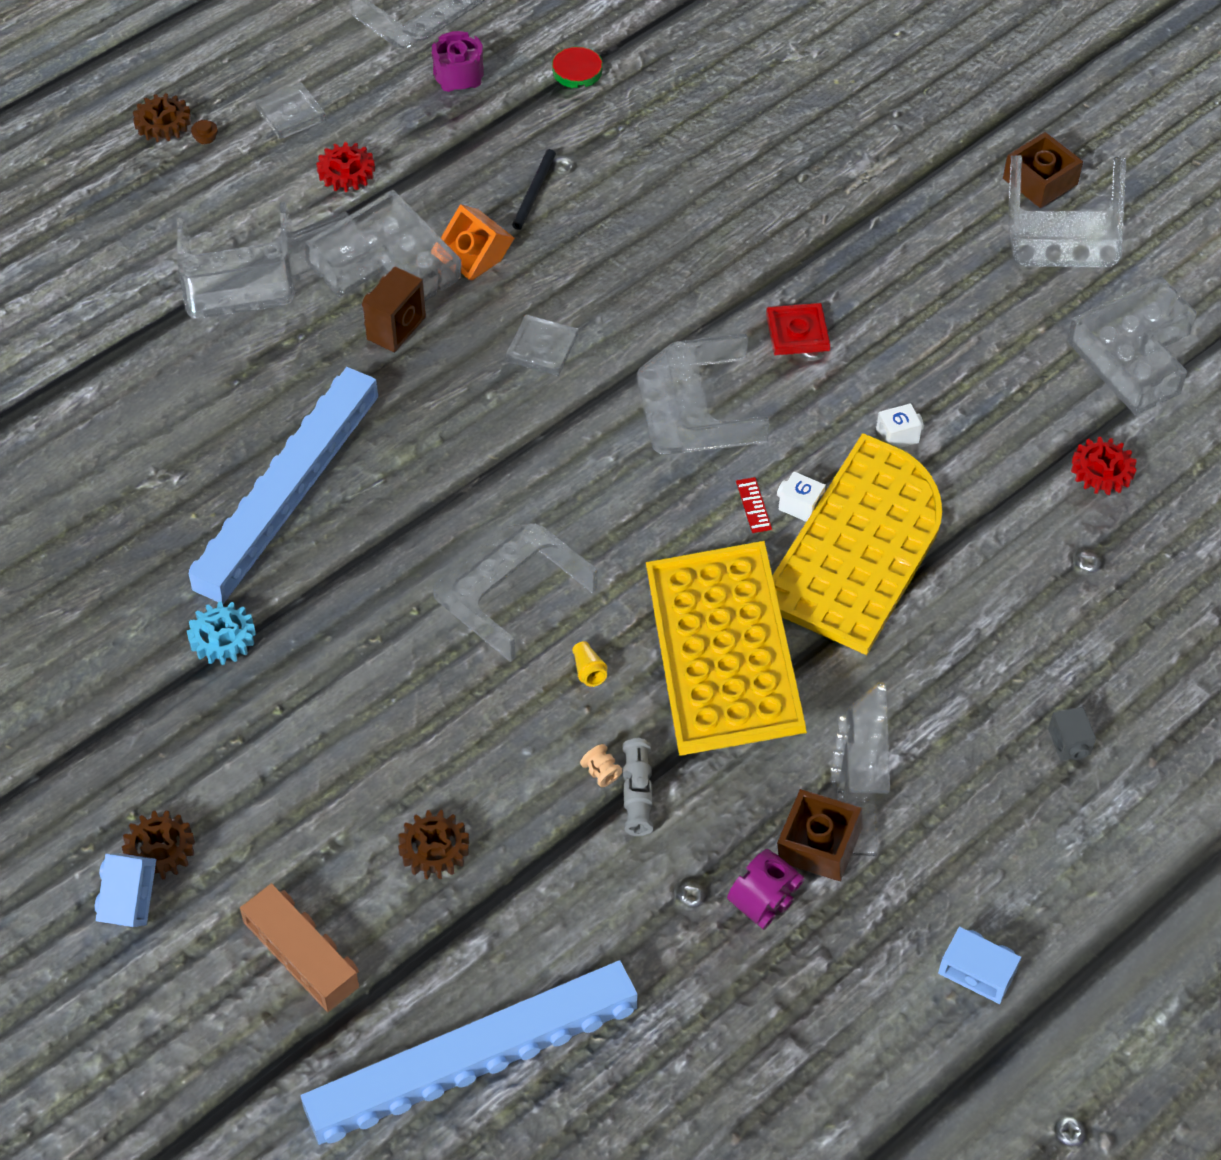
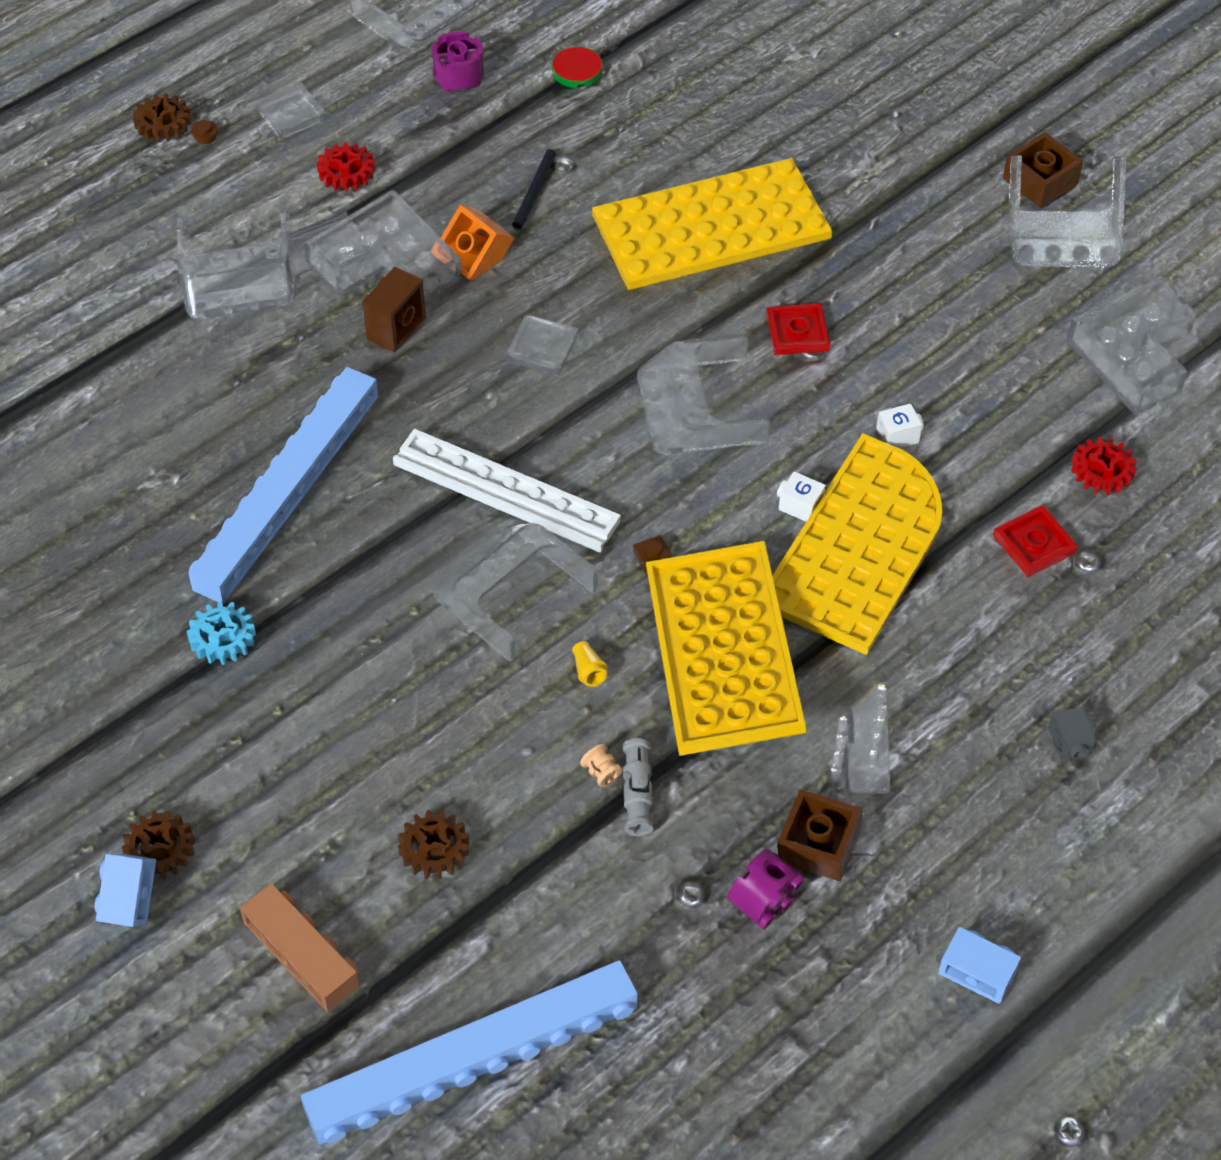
(507, 490): none -> white plate
(651, 550): none -> reddish brown plate
(710, 223): none -> yellow plate
(753, 505): red sticker -> none
(1035, 540): none -> red tile

